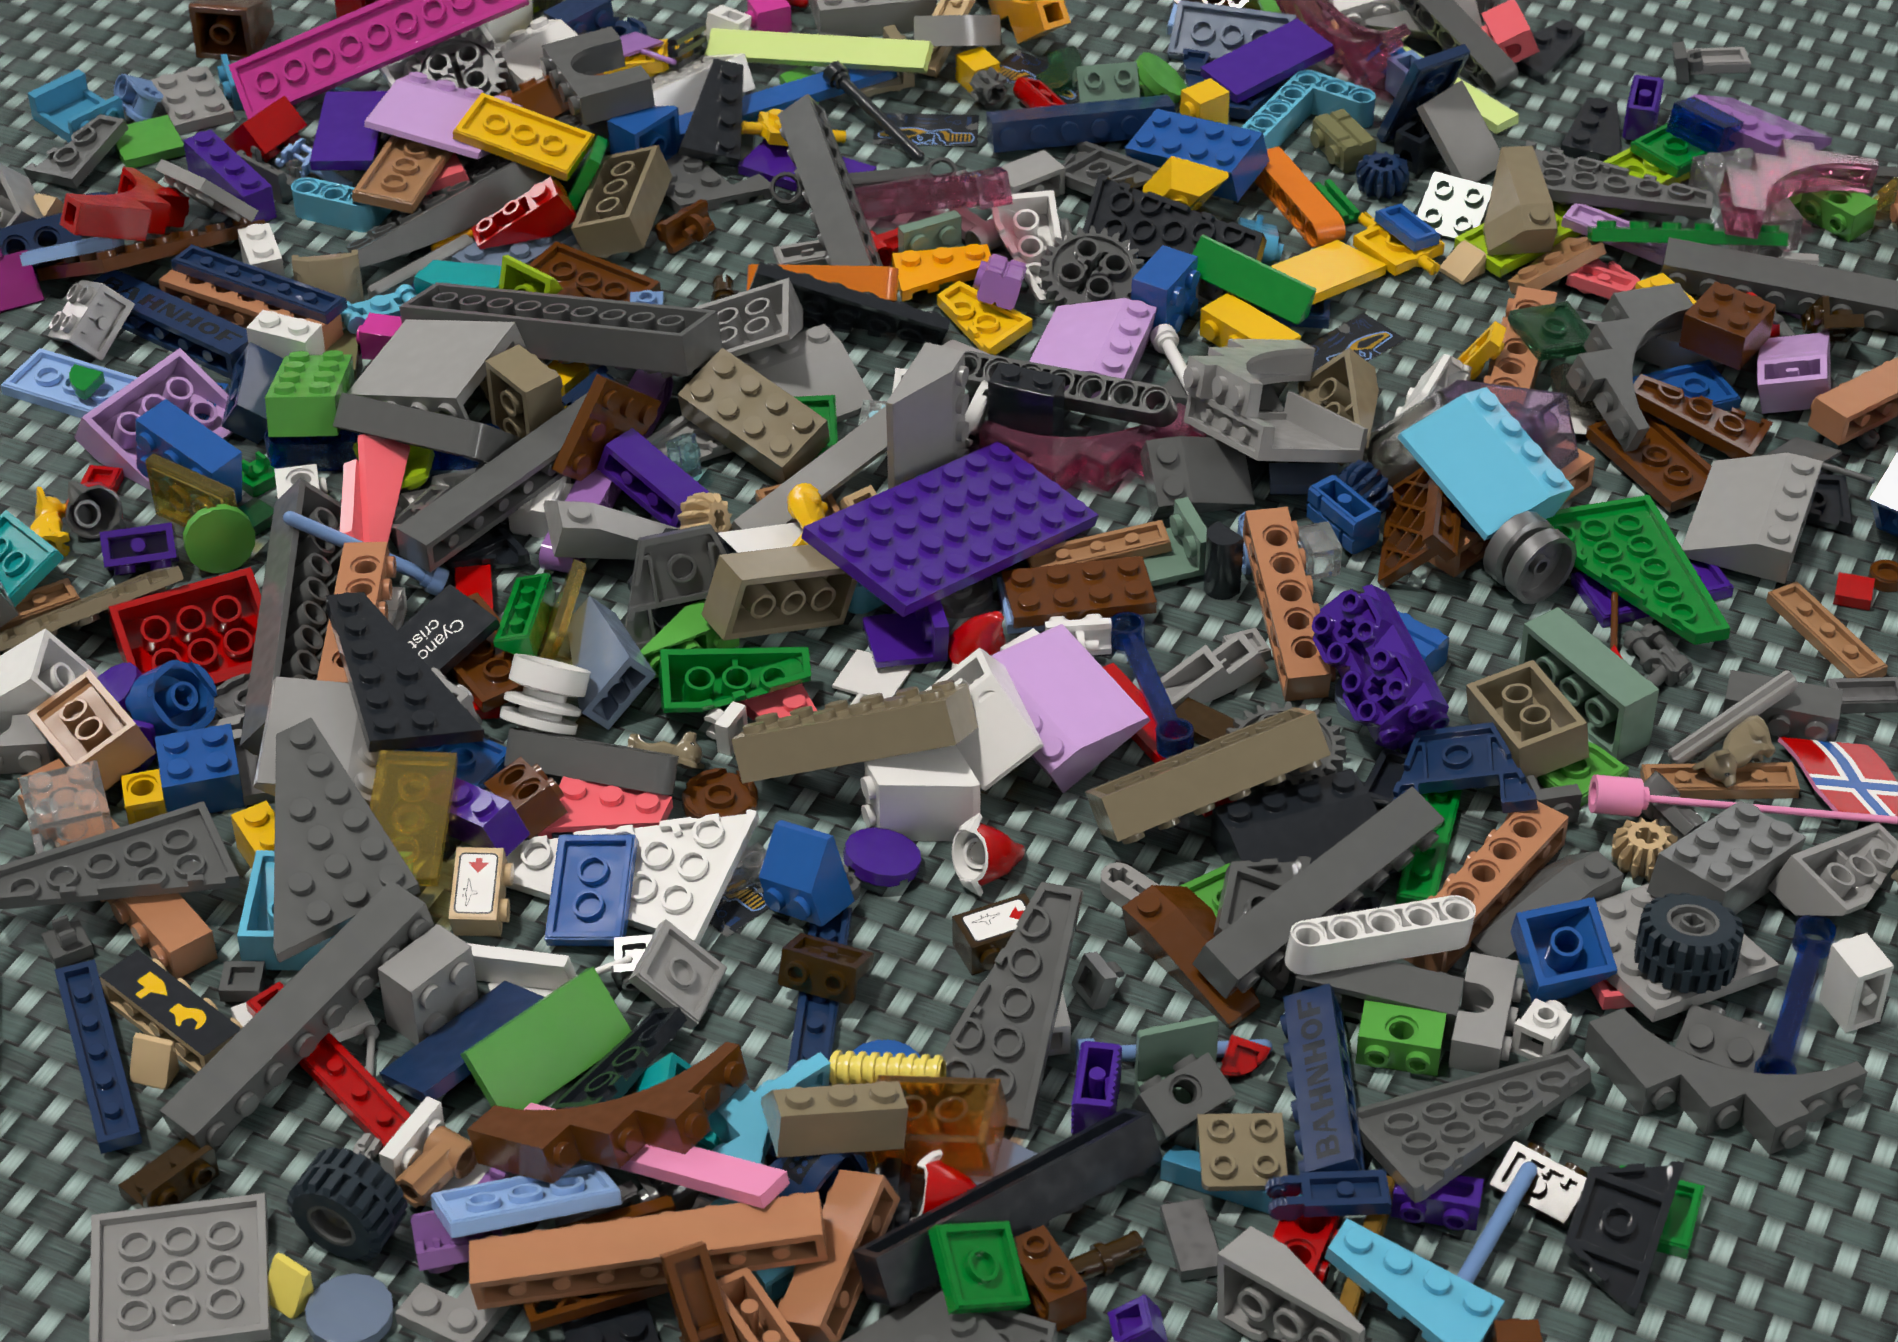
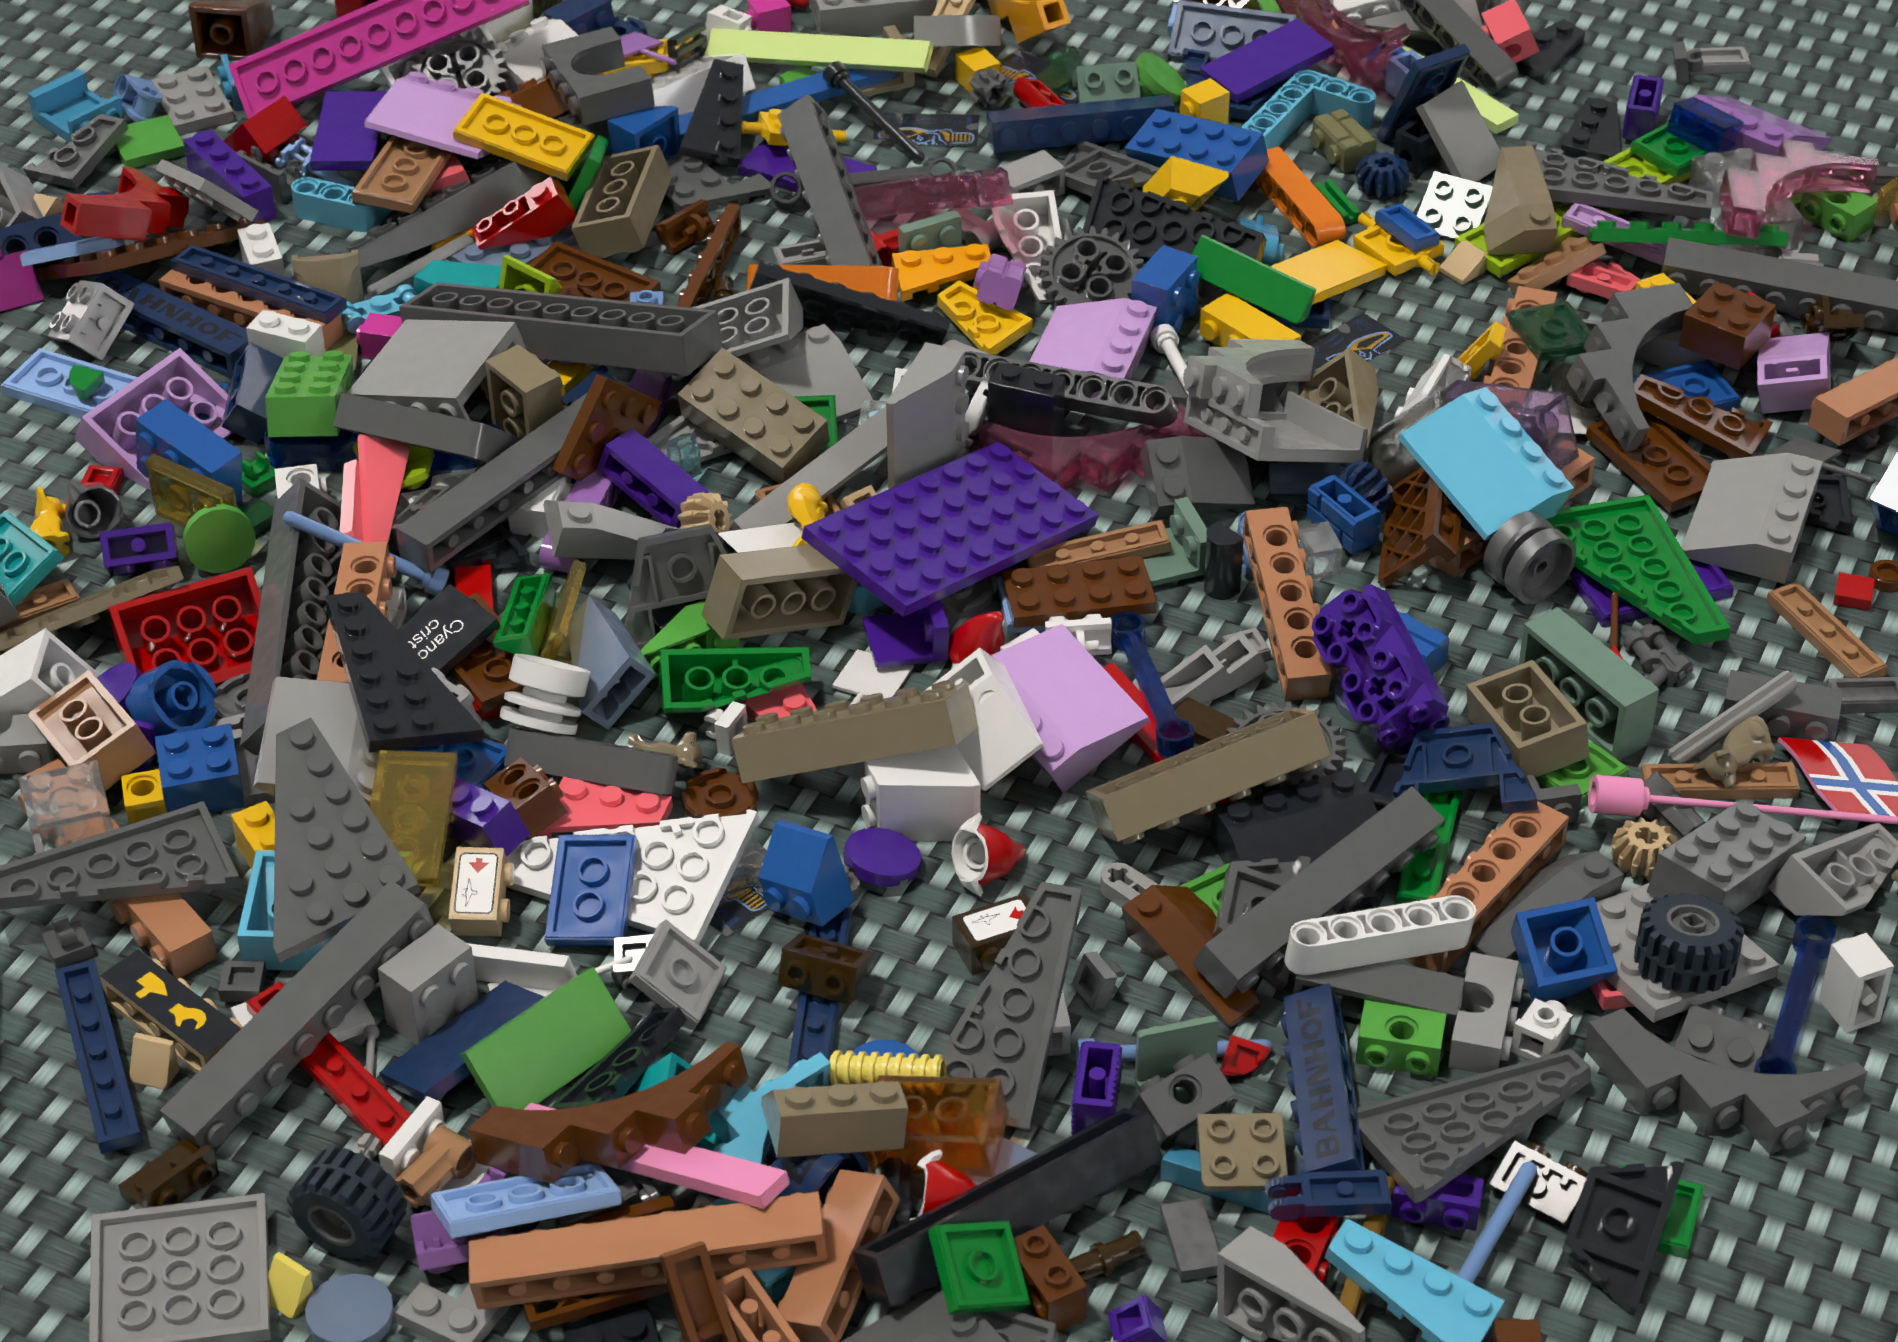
(713, 258): none -> reddish brown plate

